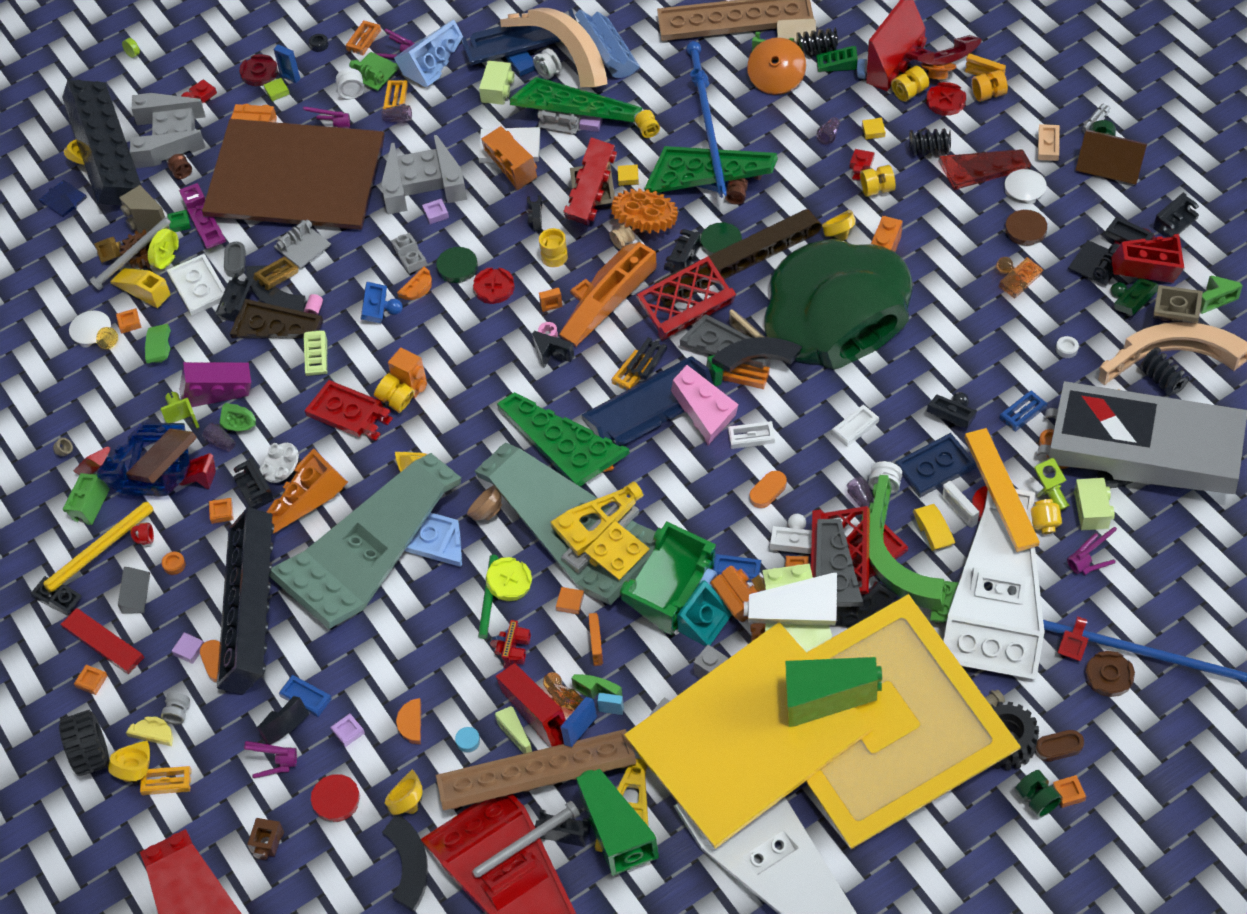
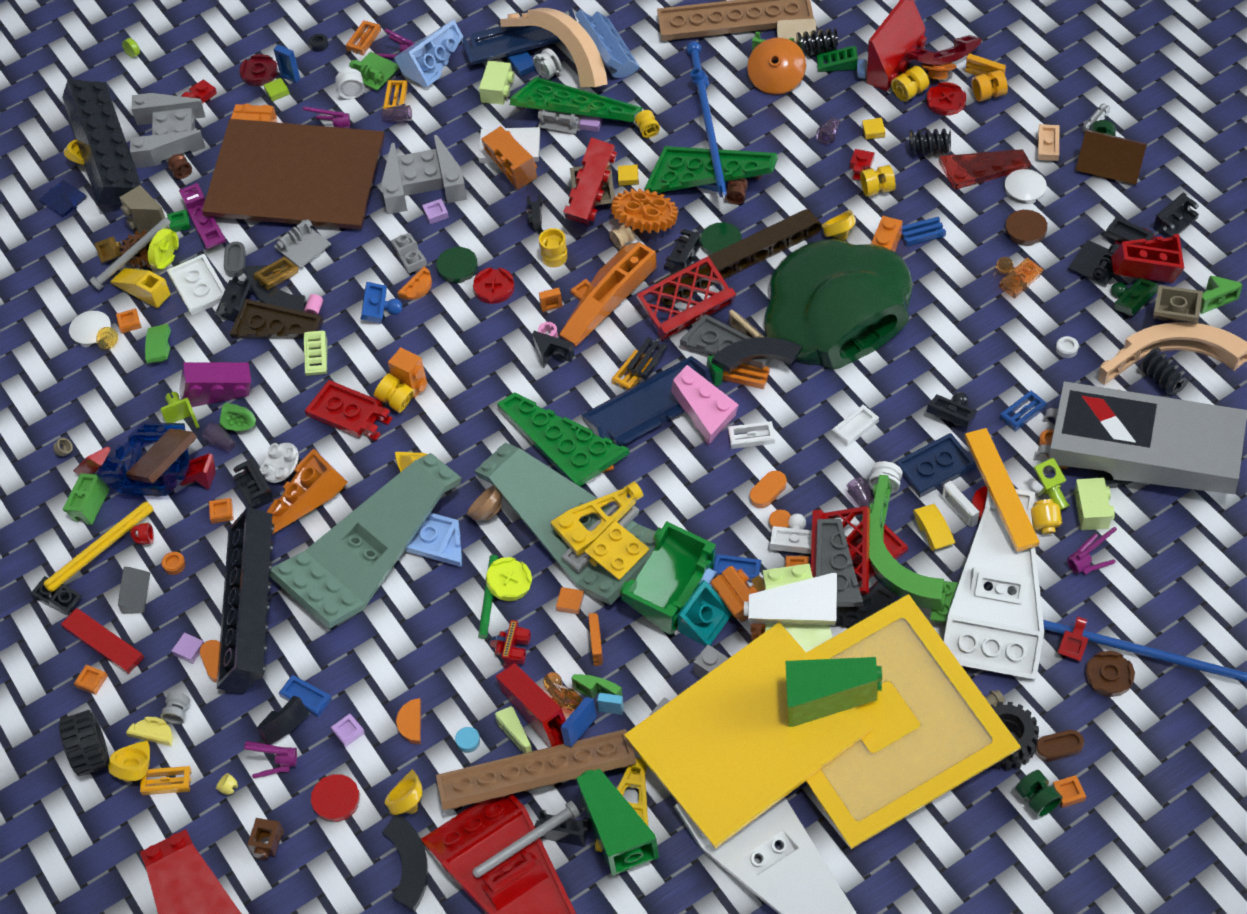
(226, 784): none -> light yellow hinge
(779, 519): none -> orange tile
(920, 229): none -> blue tile

